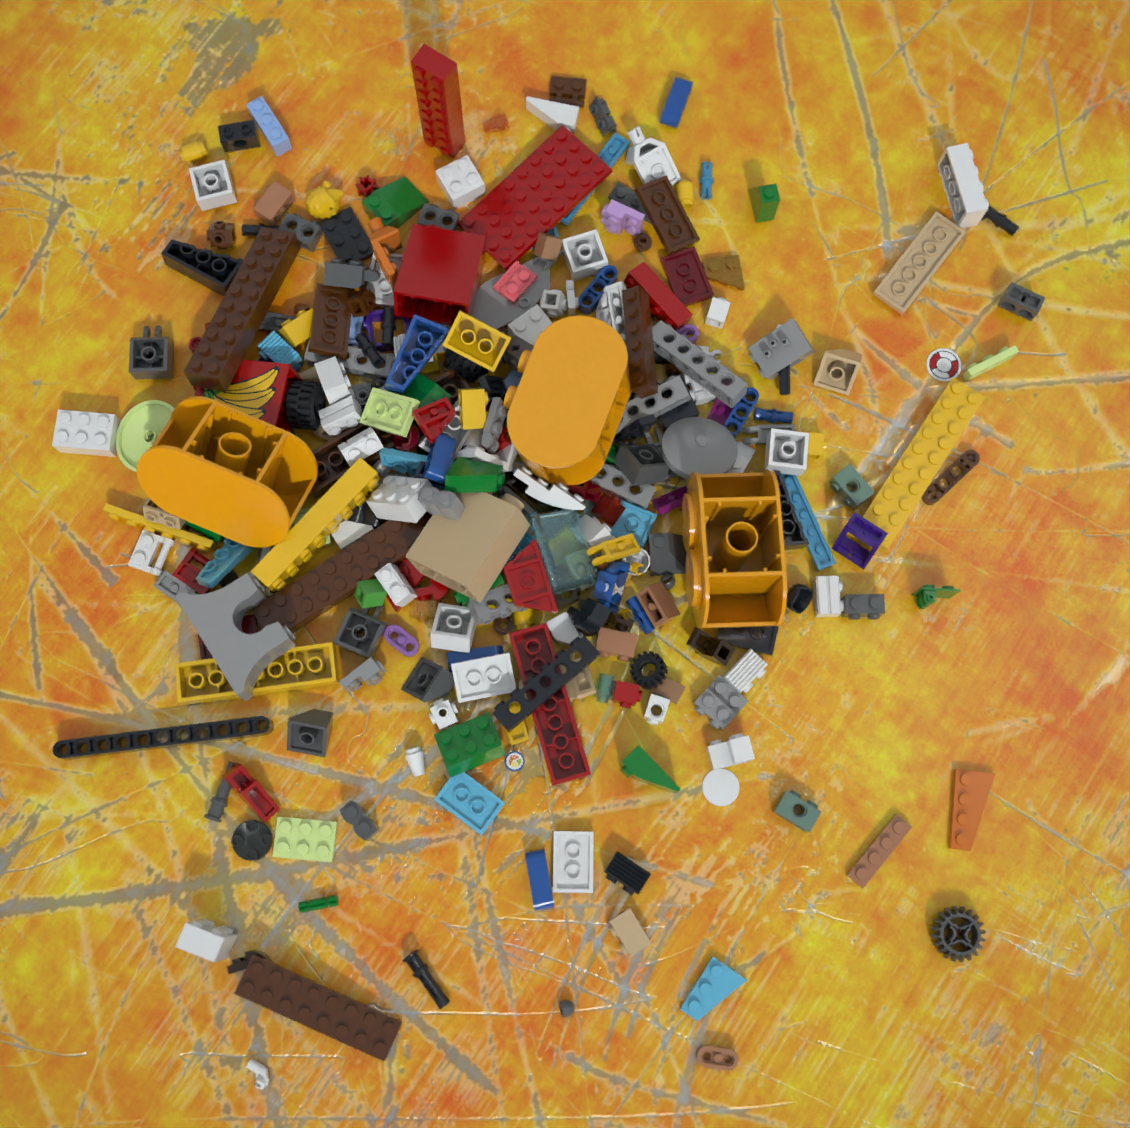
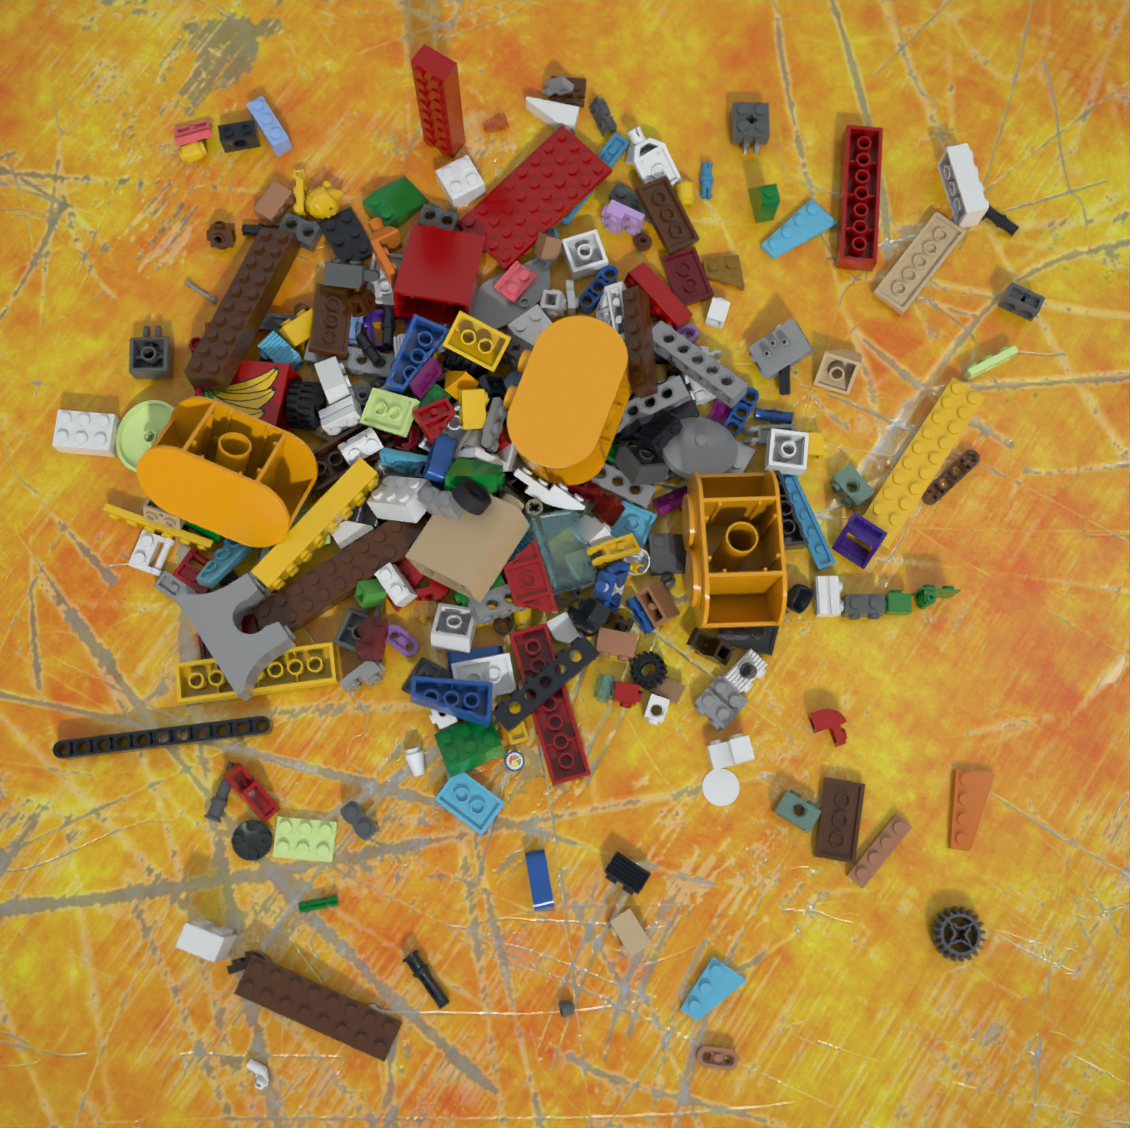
(193, 132): none -> coral plate
(201, 265): black wedge -> none
(213, 185): white brick -> none
(213, 299): none -> light grey hinge
(300, 192): none -> yellow hinge
(310, 375): tan cone -> none
(310, 732): dark grey slope -> none
(364, 183): red gear -> none
(373, 639): none -> clear red brick
(425, 378): none -> magenta plate
(454, 697): none -> blue wedge
(458, 380): none -> light orange slope
(471, 496): none -> black tyre
(533, 502): none -> dark tan bush
(558, 85): none -> light grey plate
(573, 862): white plate -> none
(580, 685): tan plate -> none
(644, 769): green slope -> none
(660, 431): none -> black brick
(676, 102): blue beam -> none
(748, 670): none -> dark grey hinge
(749, 125): none -> dark grey hinge
(804, 225): none -> medium azure wing
(831, 720): none -> red brick
(839, 820): none -> reddish brown plate
(859, 198): none -> red brick
(897, 603): none -> green brick
(943, 364): sticker -> none

